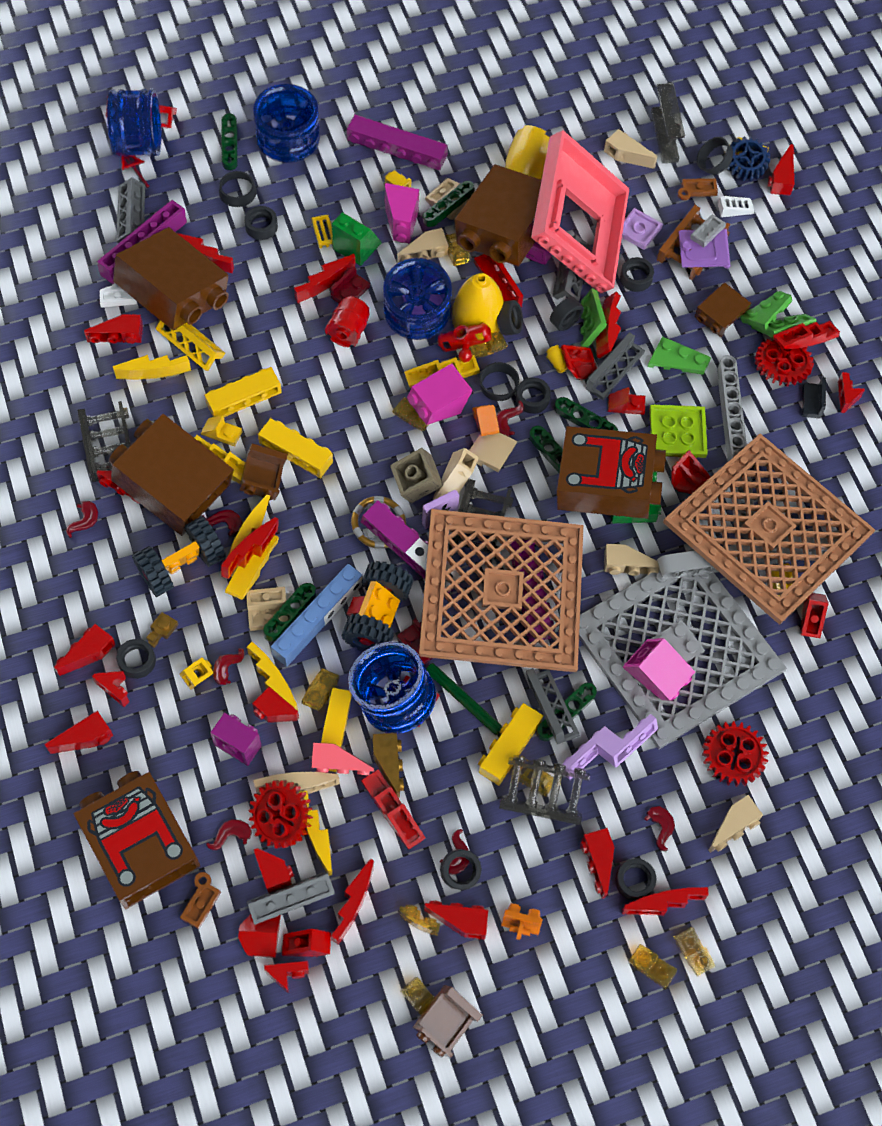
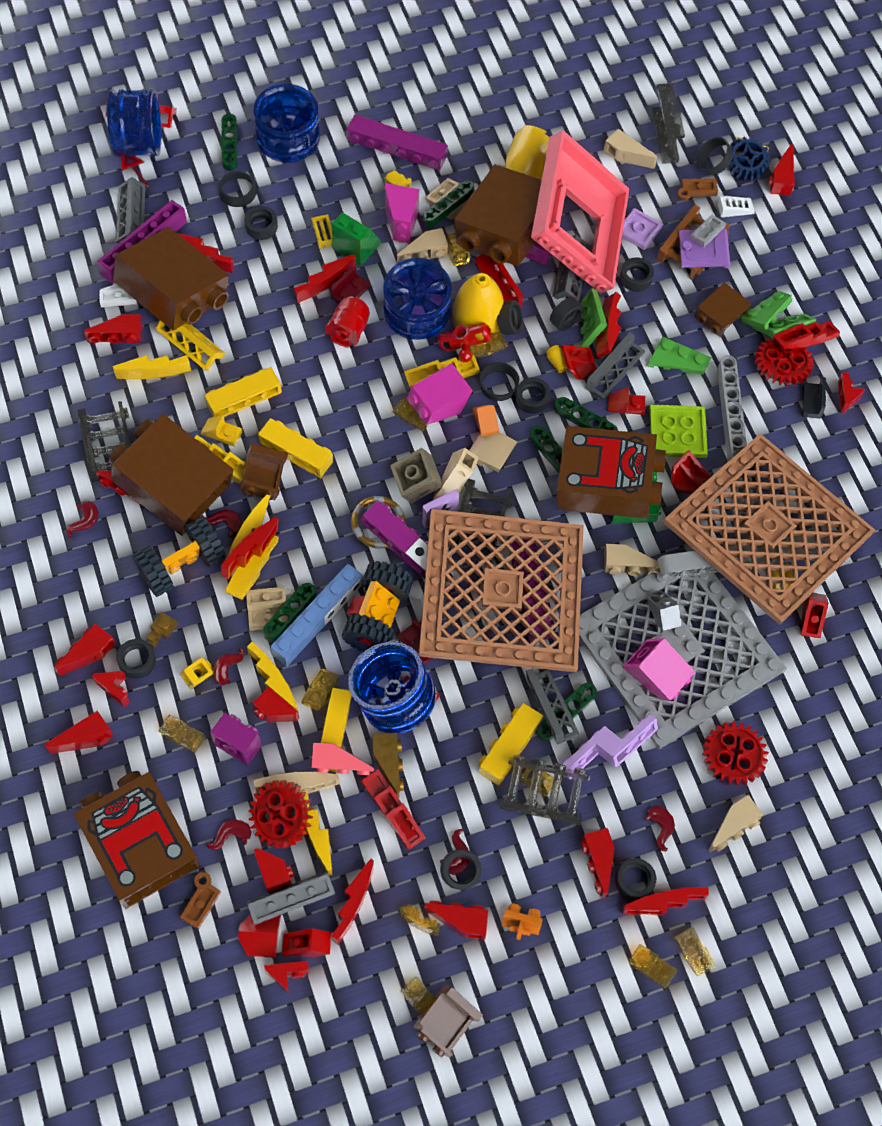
(182, 734): none -> clear yellow slope
(464, 699): dark green axle -> none
(504, 415): dark red piece -> none
(664, 610): none -> flat silver slope

